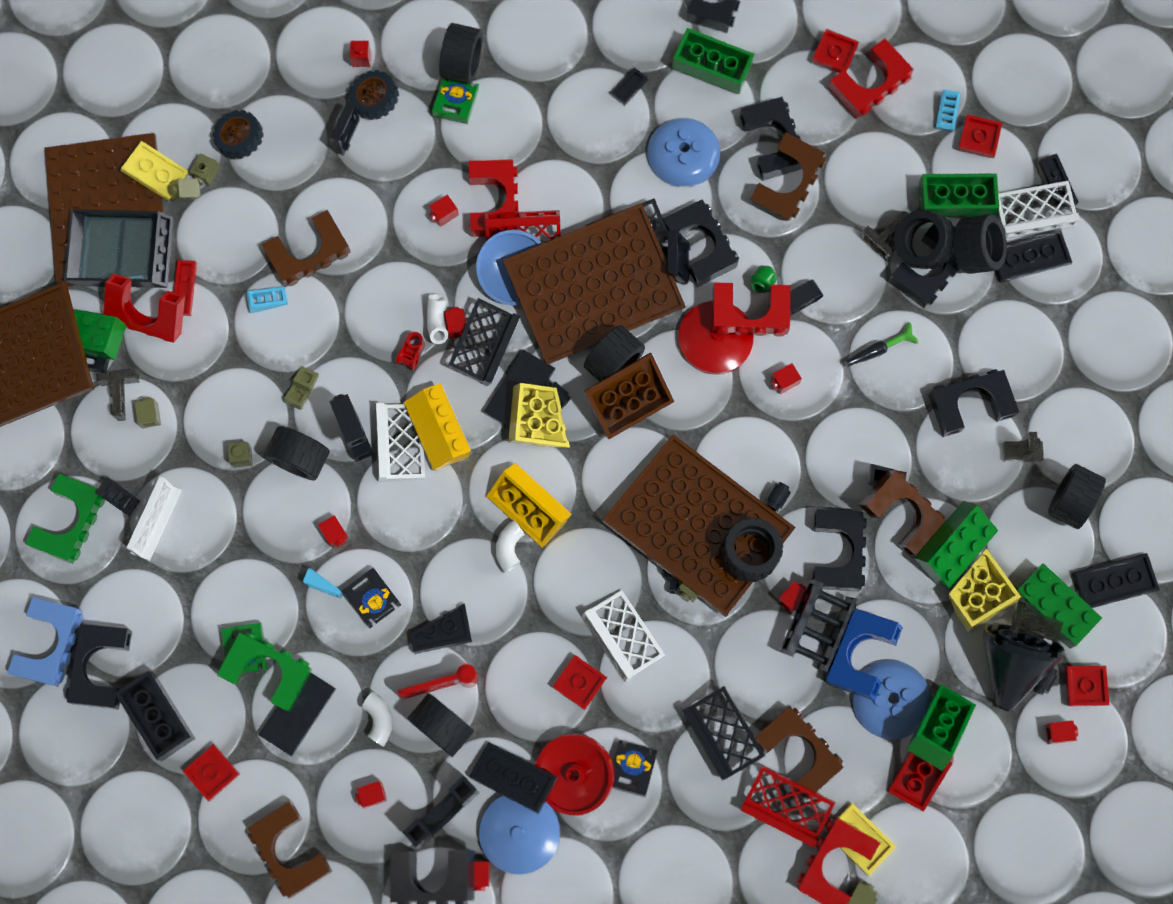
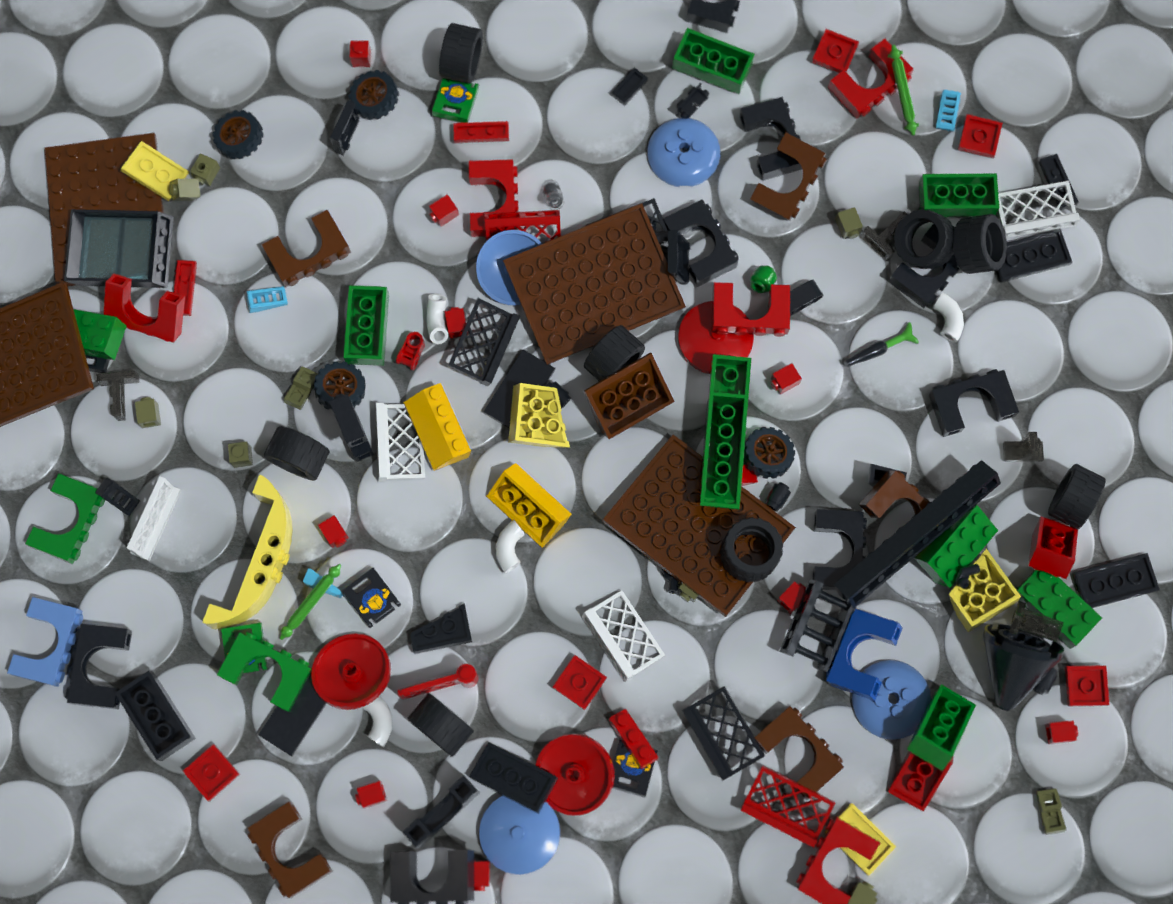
(252, 594): none -> light yellow slope
(311, 600): none -> bright green wheel
(339, 370): none -> black wheel
(351, 671): none -> red dish
(366, 325): none -> green brick
(481, 132): none -> red plate
(552, 194): none -> clear piece
(633, 738): none -> red plate
(686, 106): none -> black hinge
(725, 432): none -> green slope
(748, 476): none -> red slope
(755, 462): none -> black wheel
(849, 223): none -> olive brick
(903, 90): none -> bright green wheel
(917, 533): none -> black brick
(953, 317): none -> white cylinder
(964, 573): none -> black arm
(1050, 811): none -> olive slope
(1053, 547): none -> red brick

